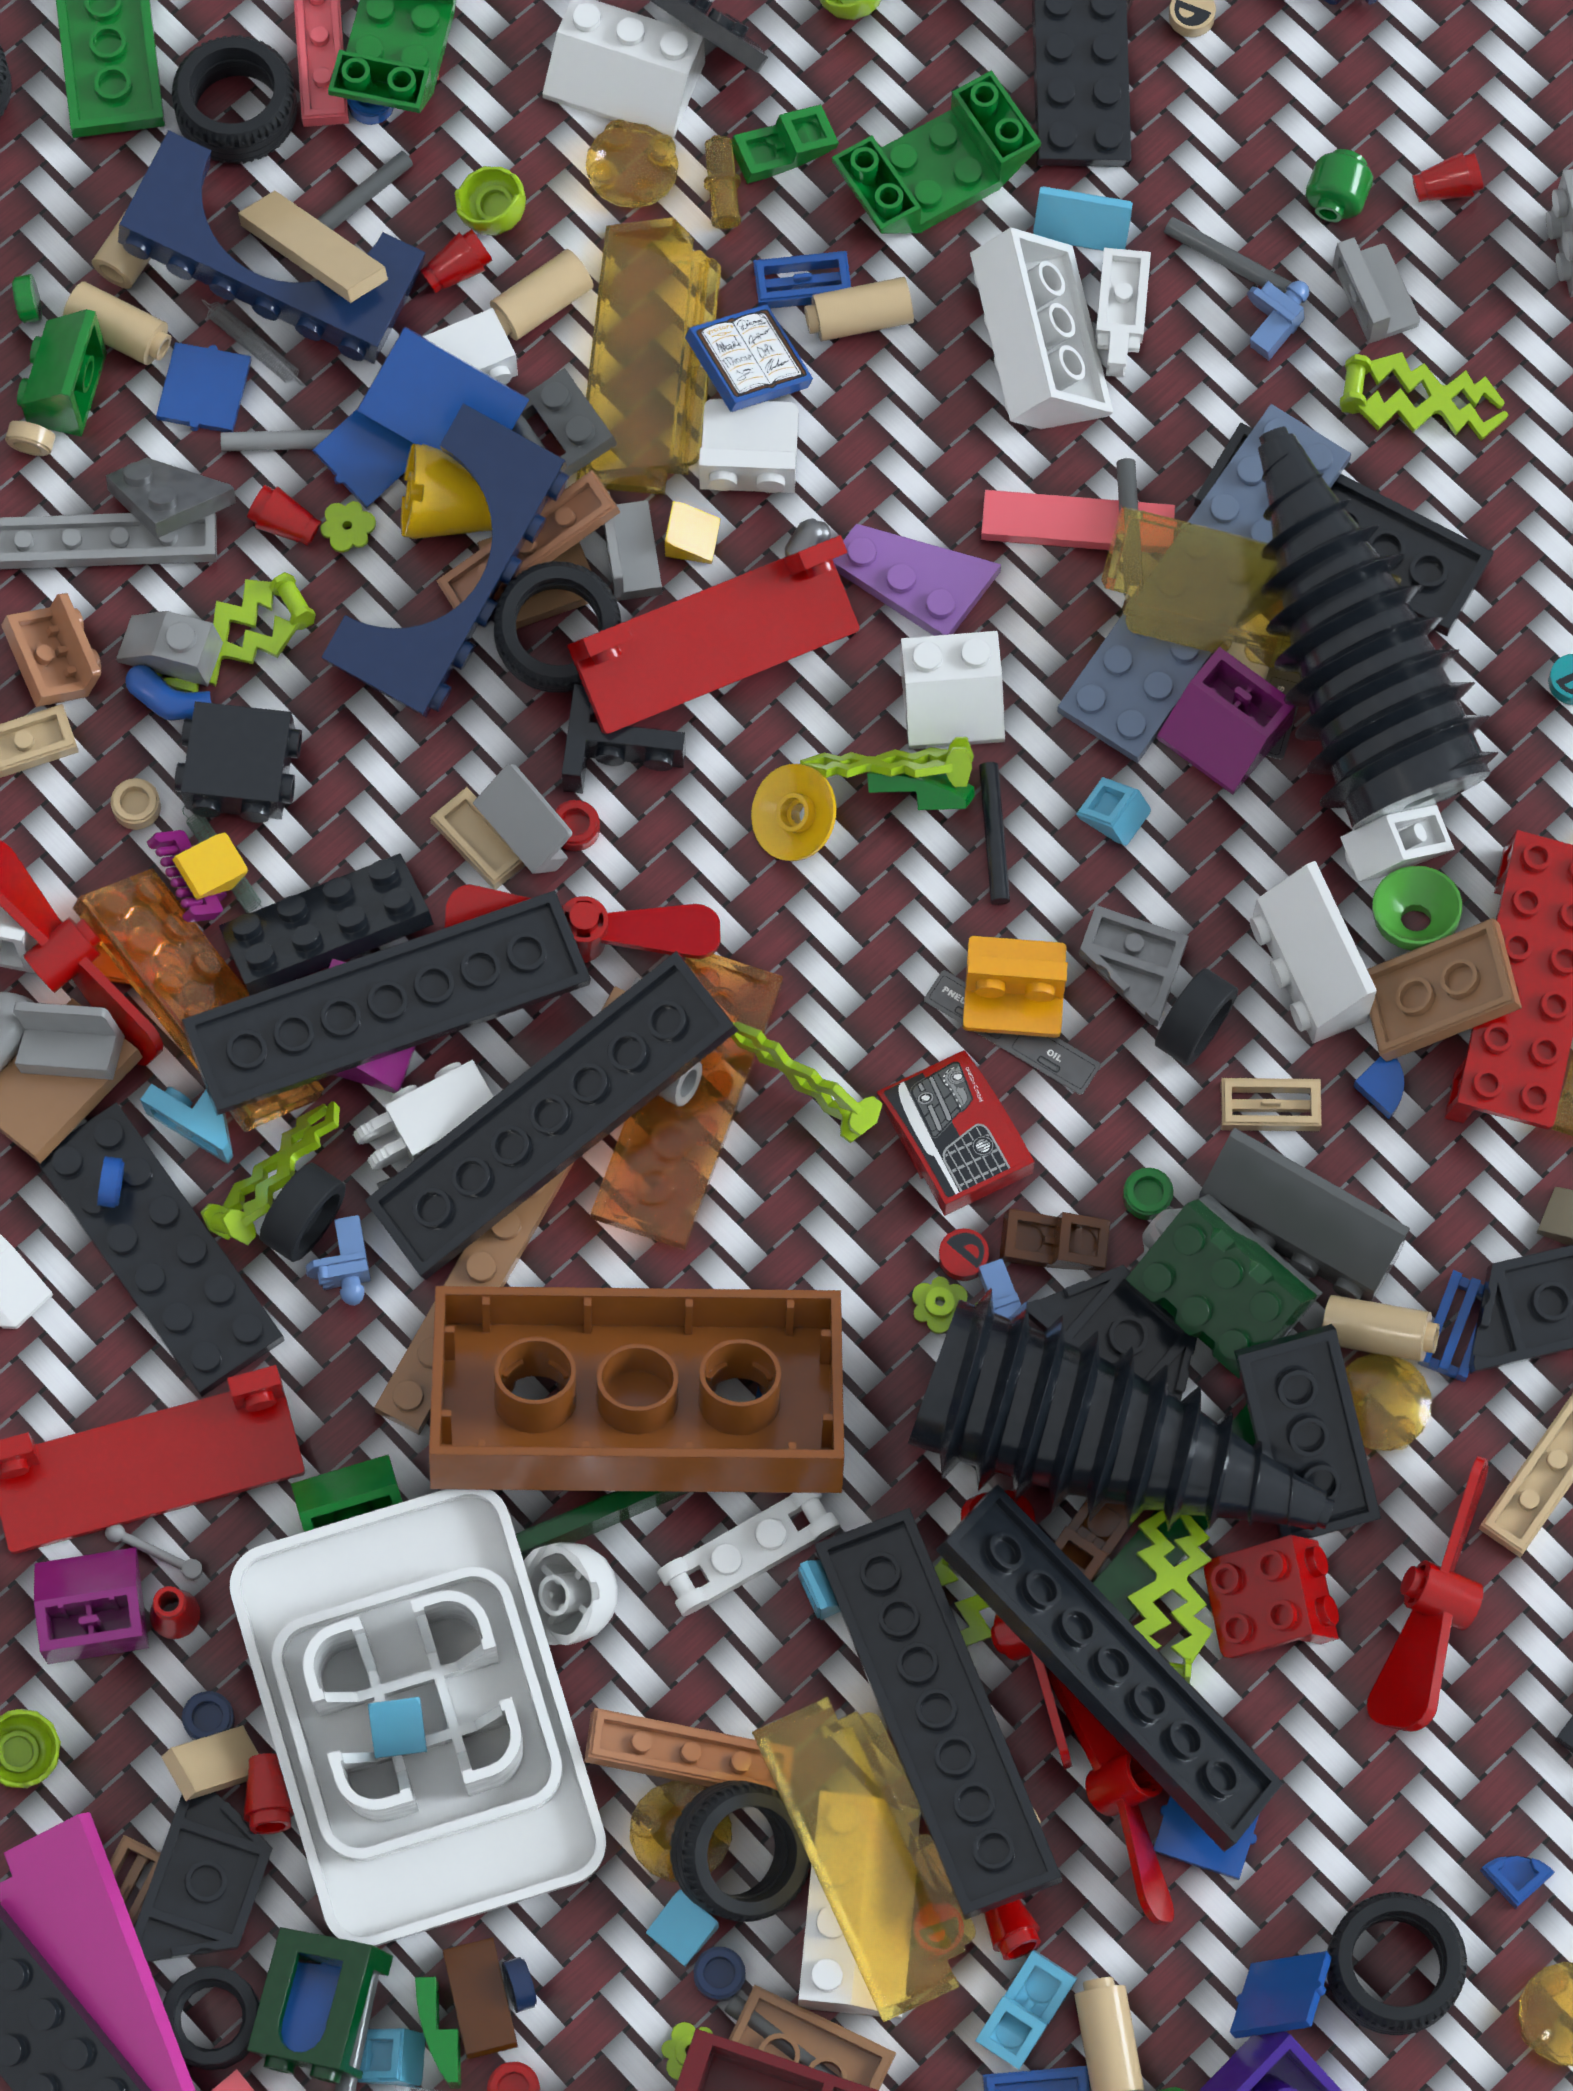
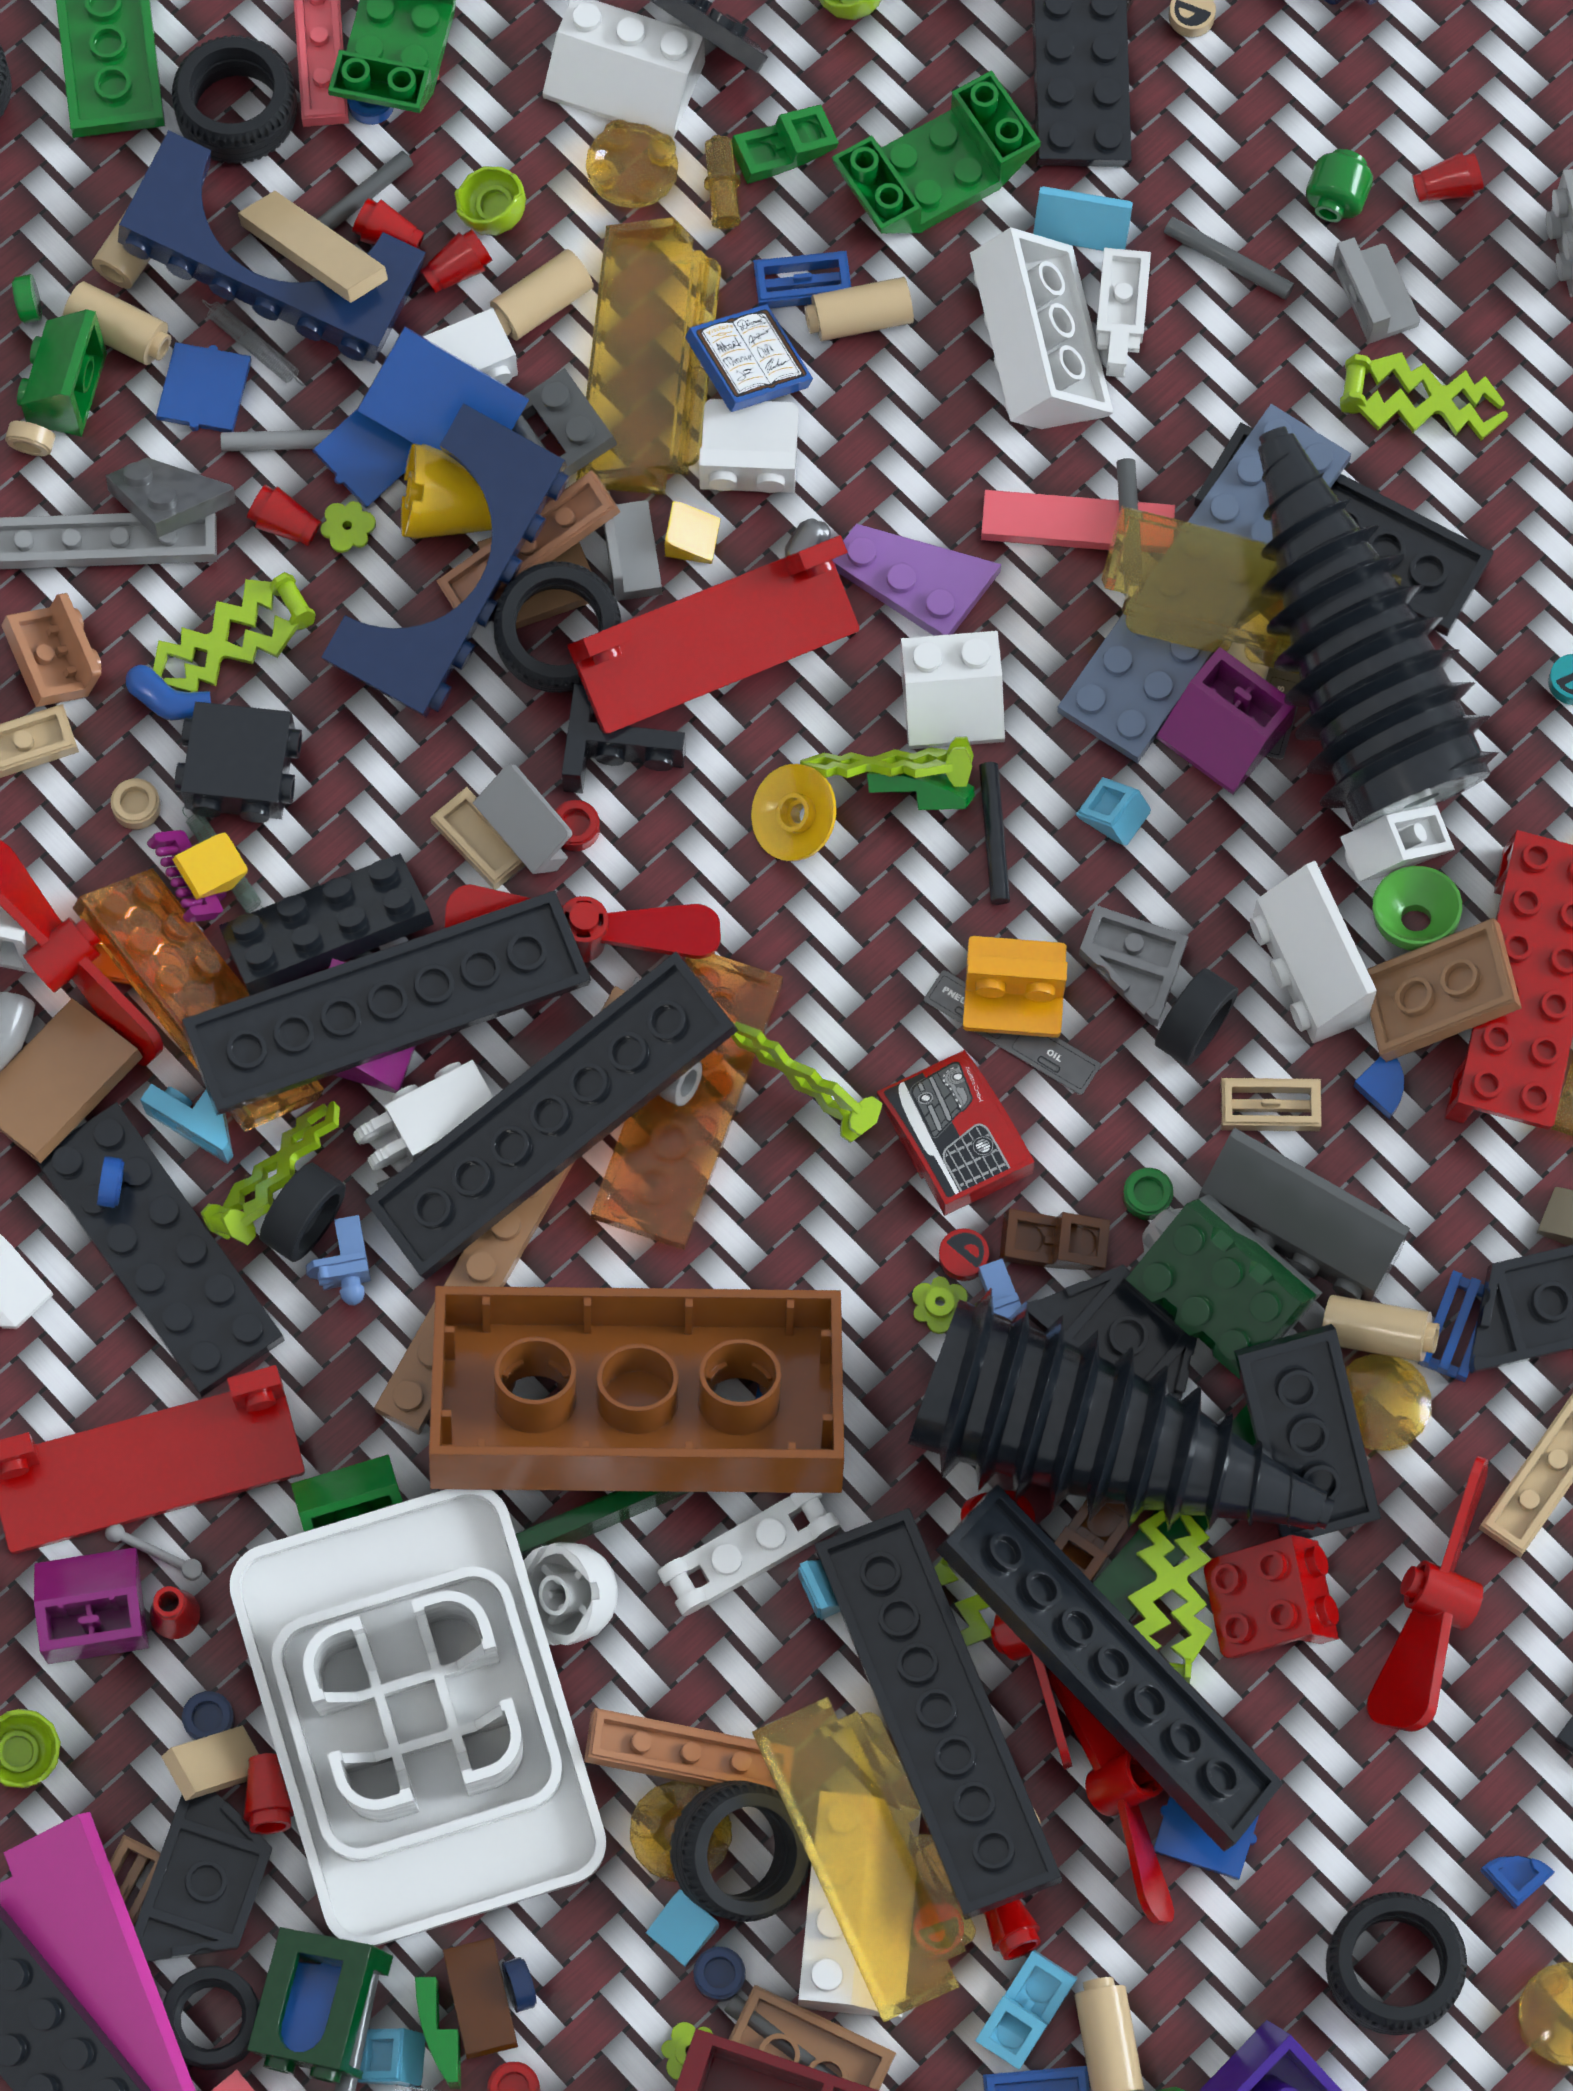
(68, 1040): light grey panel -> none
(172, 645): light grey slope -> none
(380, 218): none -> red cone
(397, 1727): medium azure slope -> none
(1281, 1995): blue piece -> none
(1283, 315): medium blue piece -> none

